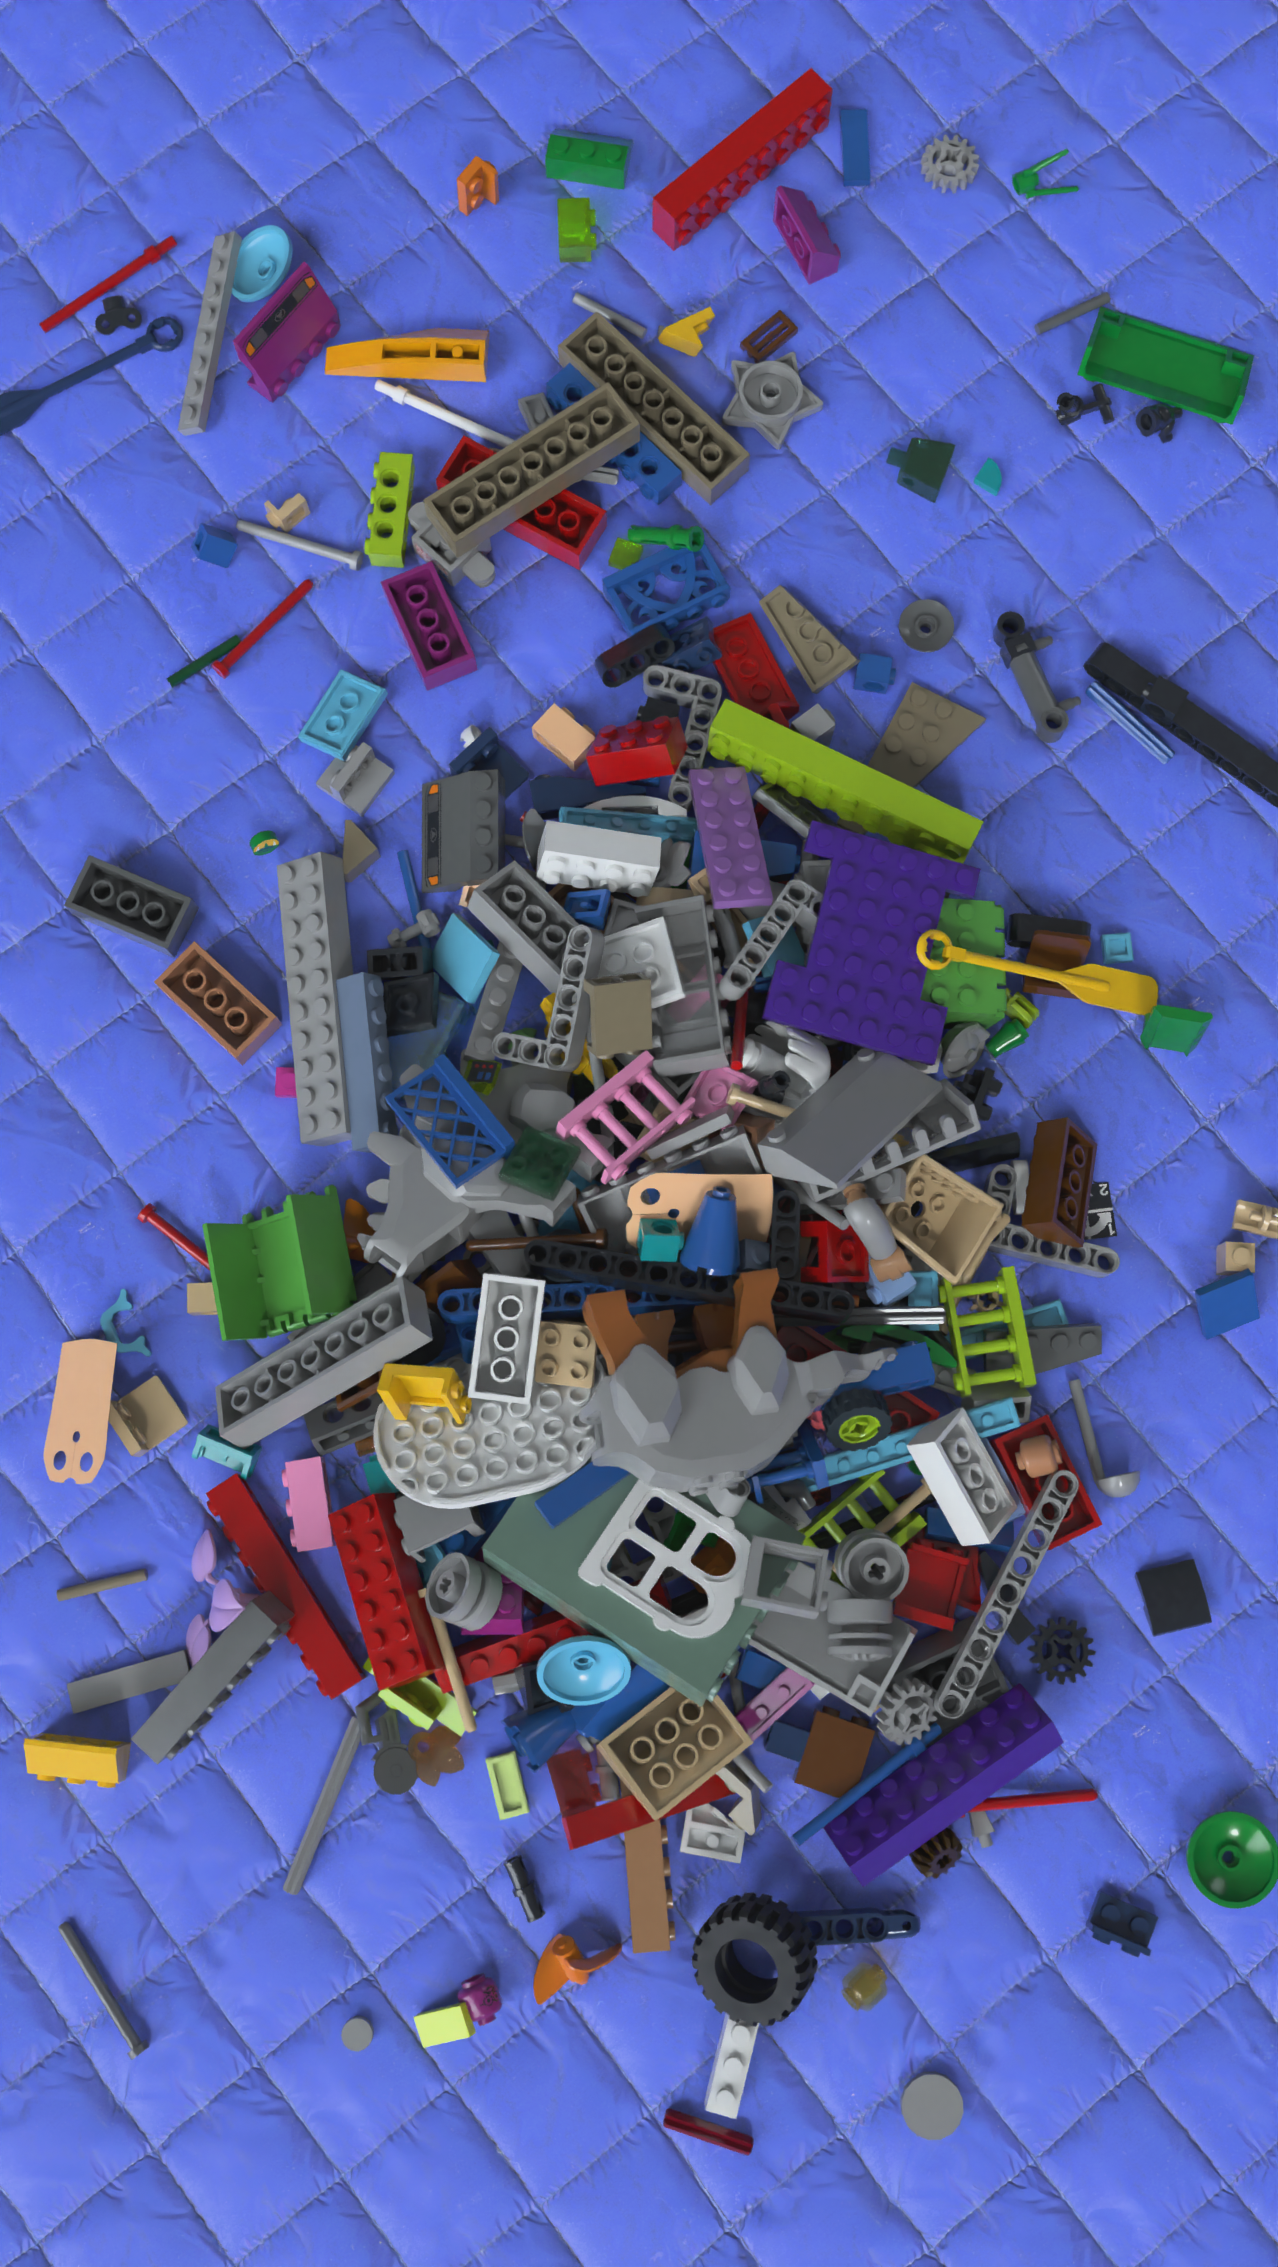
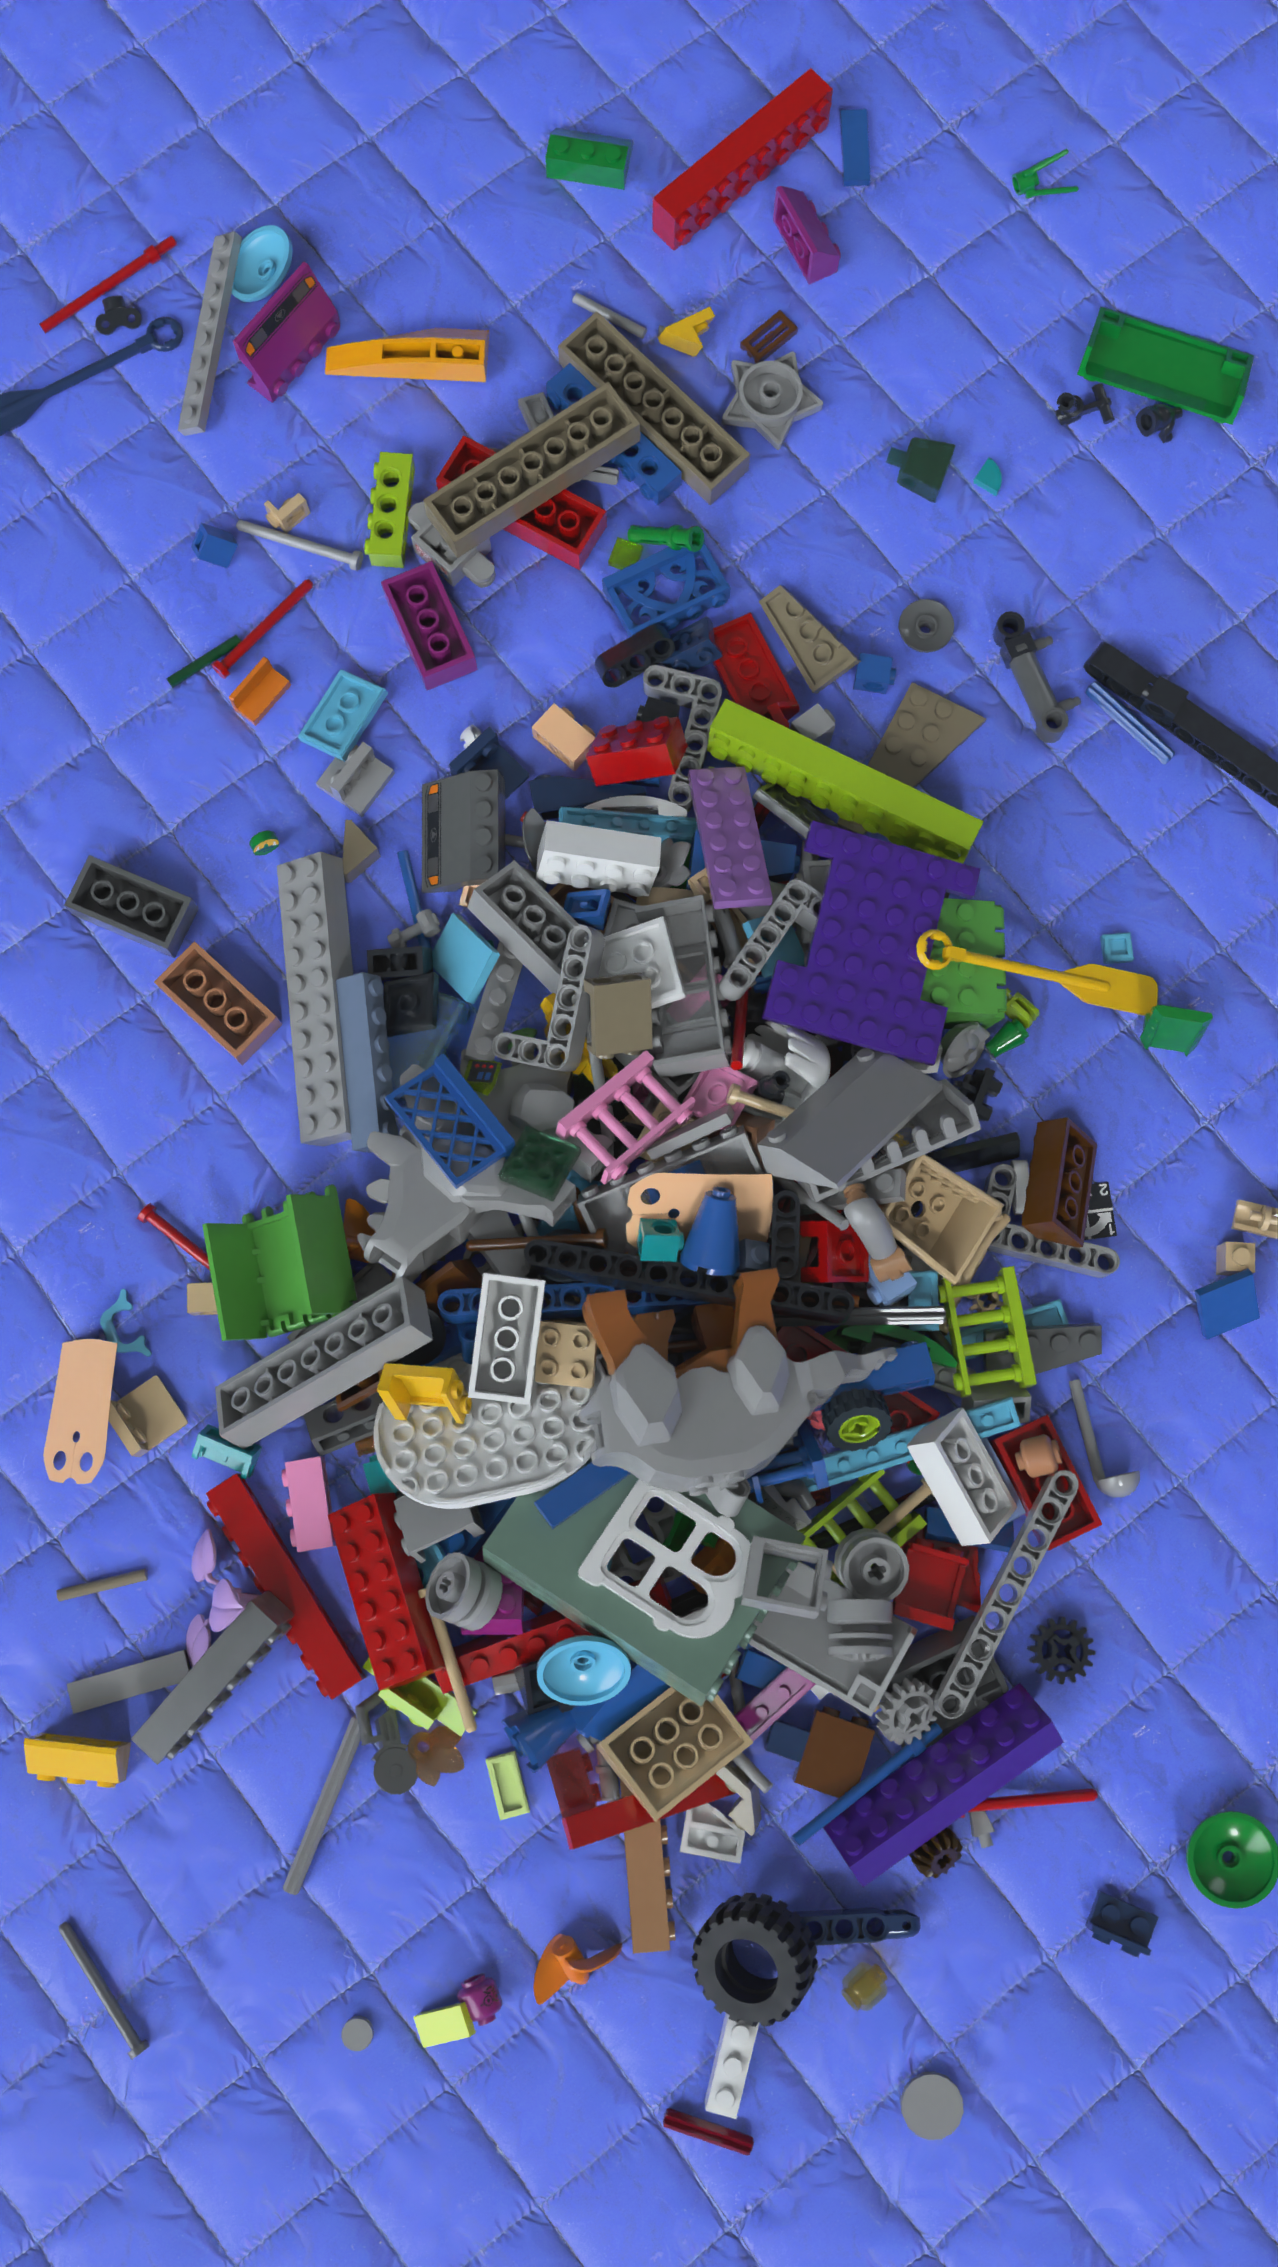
(259, 692): none -> orange panel
(285, 1082): dark pink plate -> none
(403, 396): white bar -> none
(475, 183): orange bracket -> none
(524, 1888): black pin -> none
(574, 229): clear neon green brick -> none
(949, 165): light grey gear -> none
(1019, 1627): black slope -> none
(1022, 927): black beam -> none
(1055, 952): reddish brown bracket -> none
(1072, 313): dark grey bar -> none
(1173, 1597): black slope -> none

